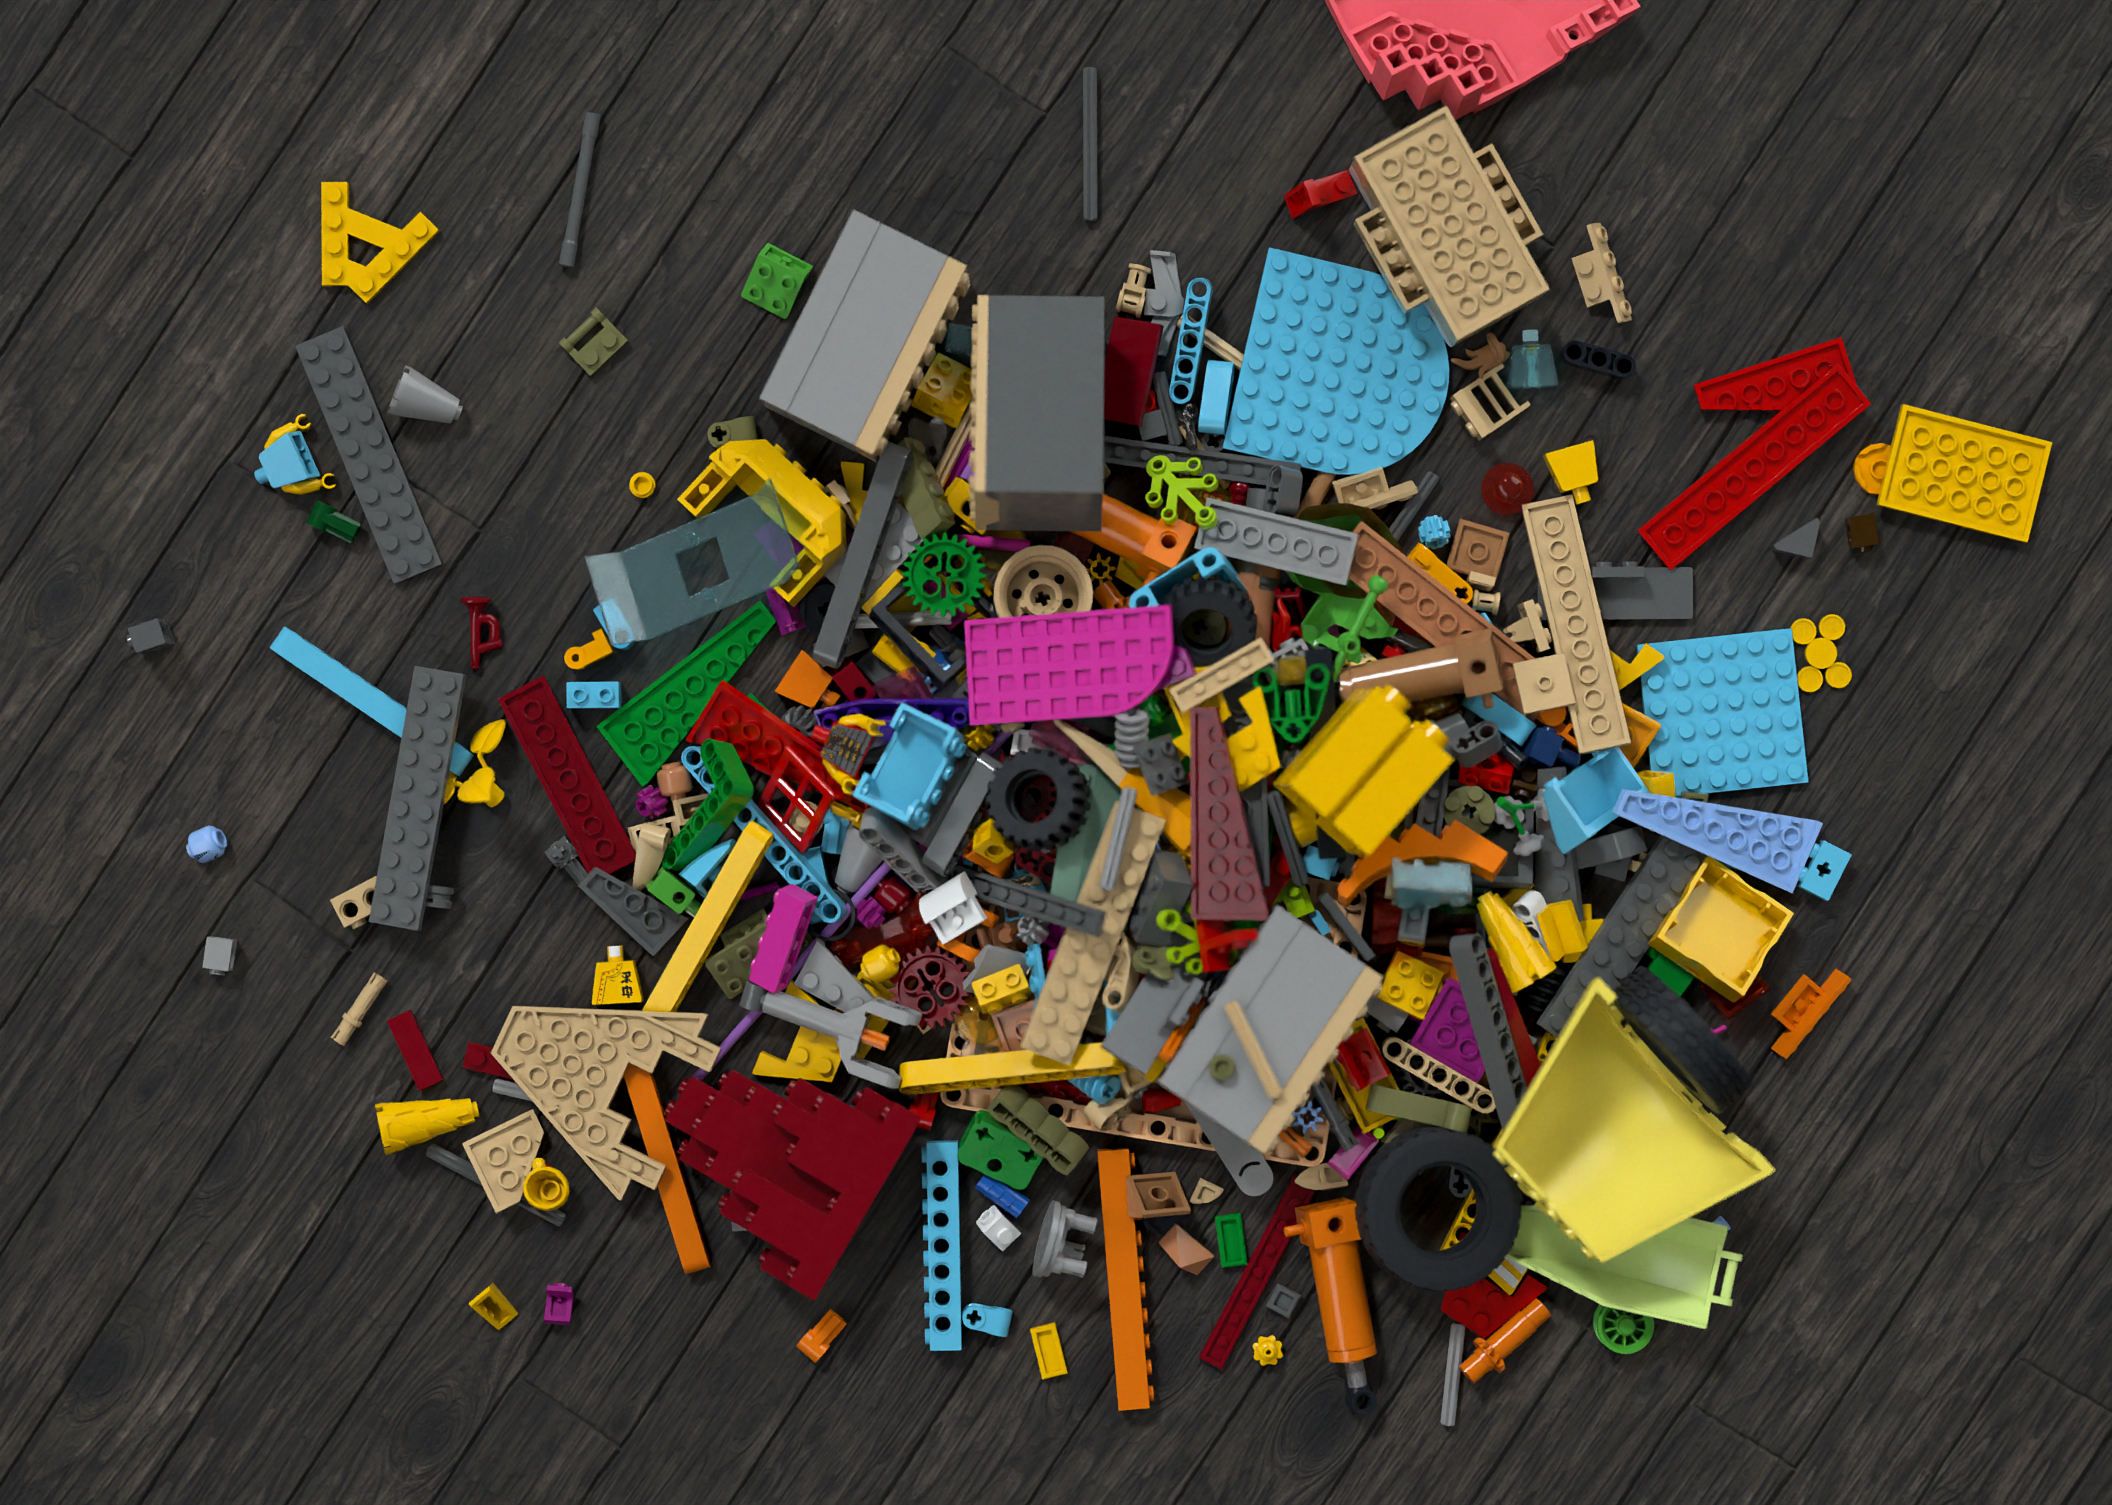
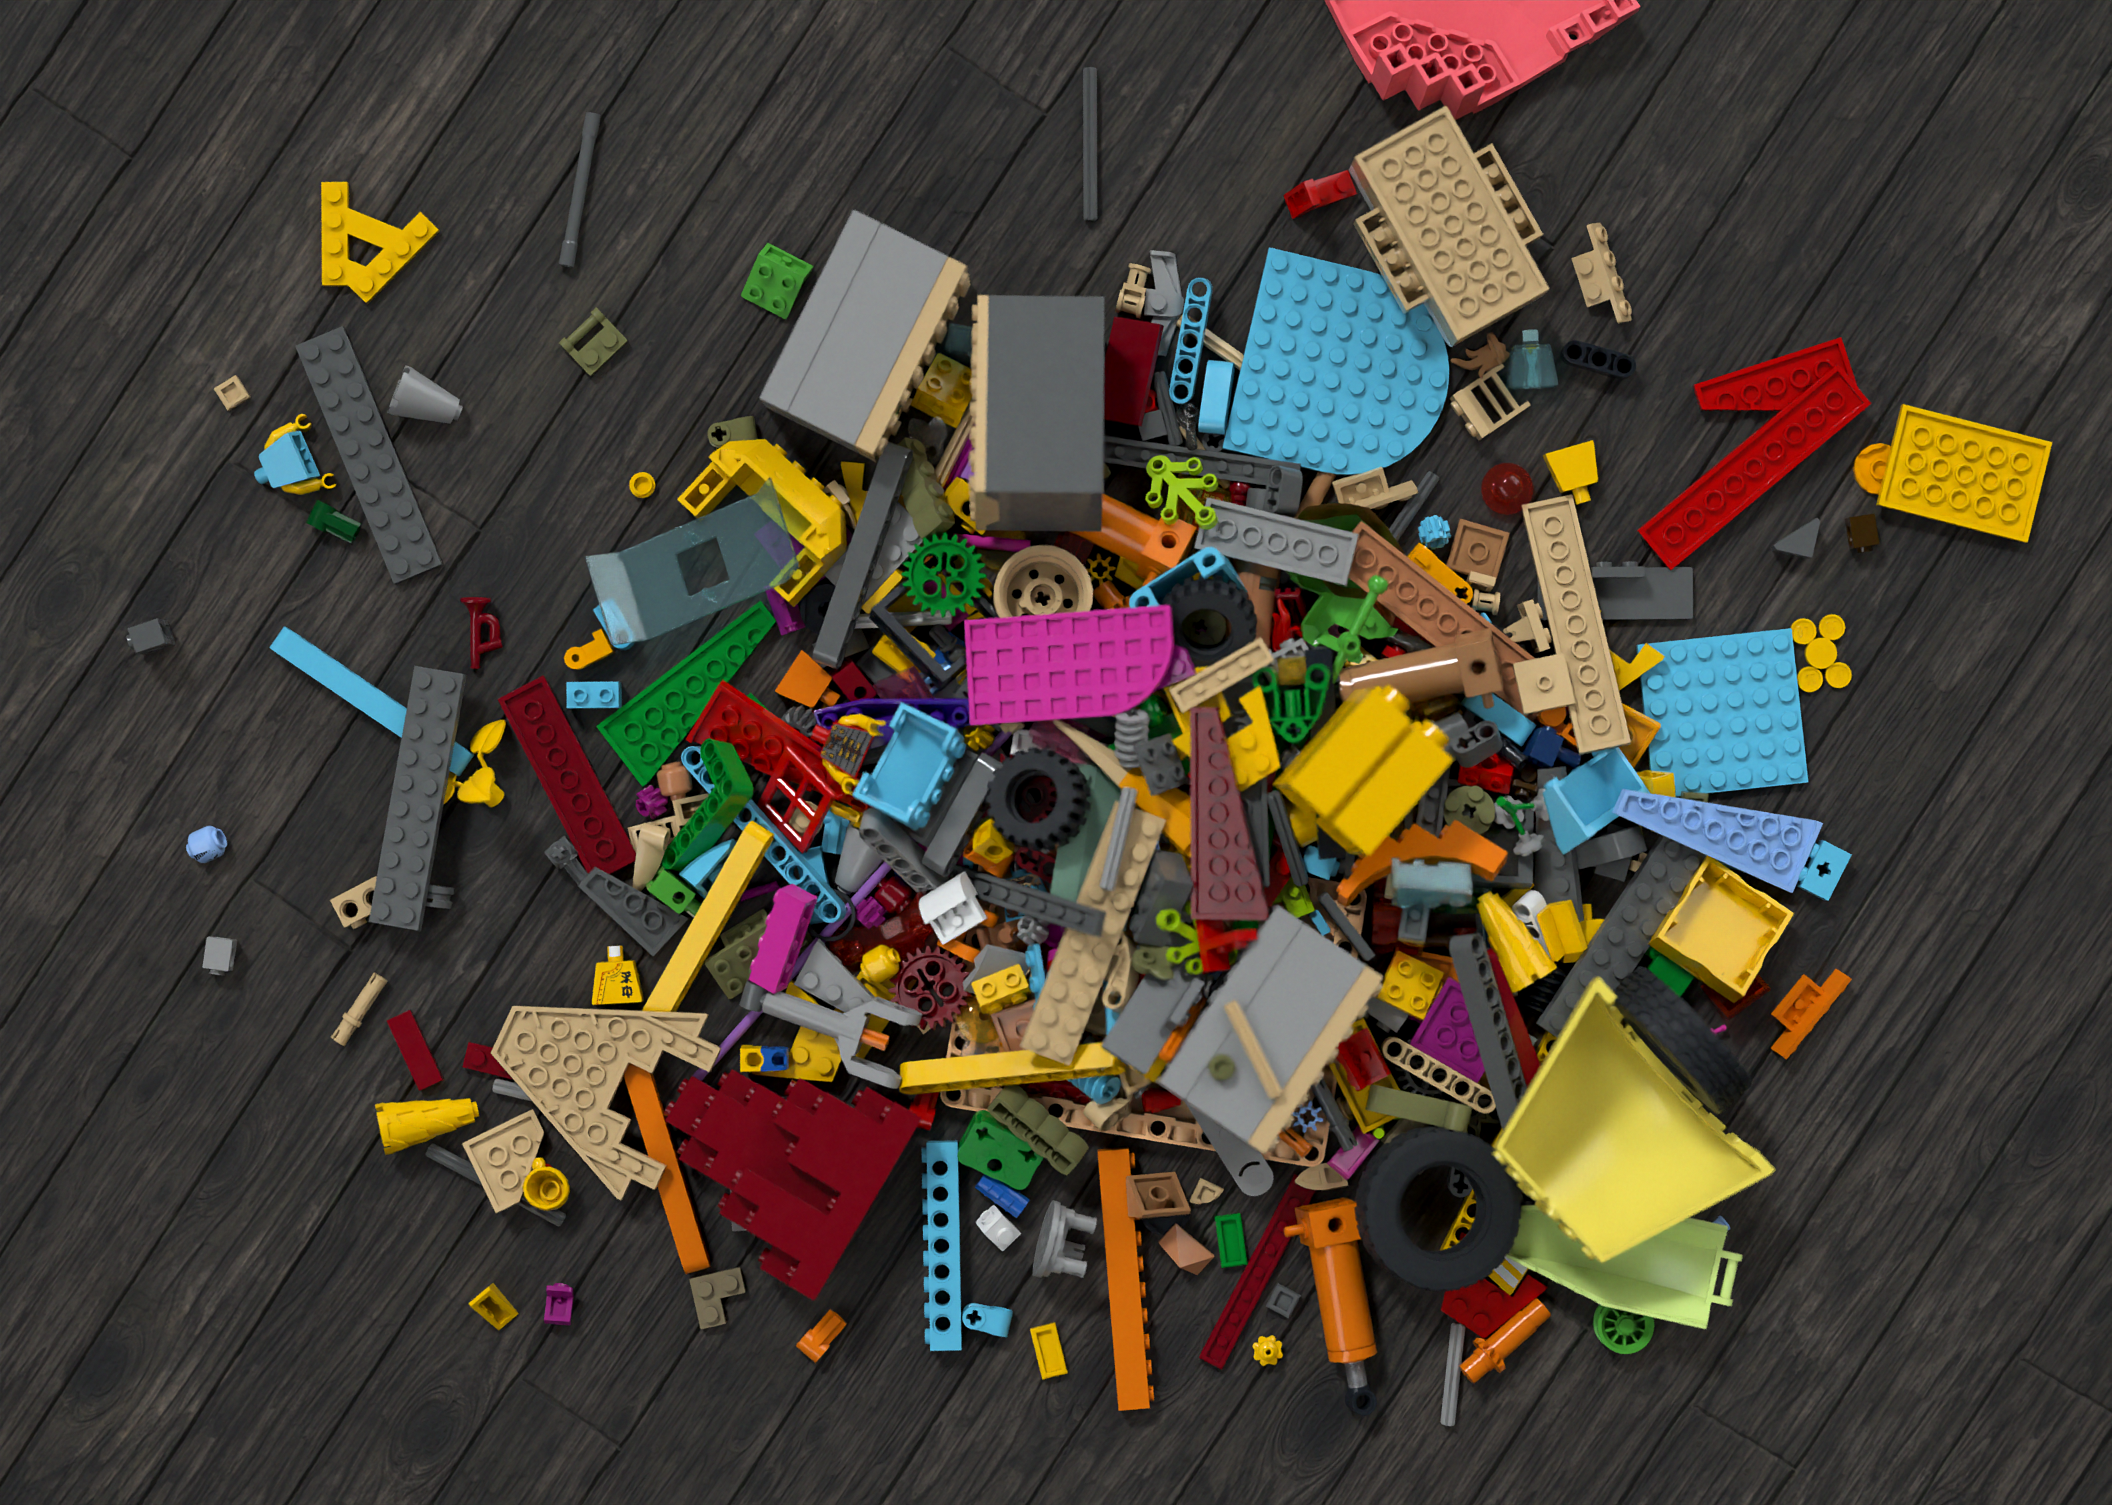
(232, 393): none -> tan tile
(709, 1290): none -> dark tan plate
(763, 1058): none -> leg

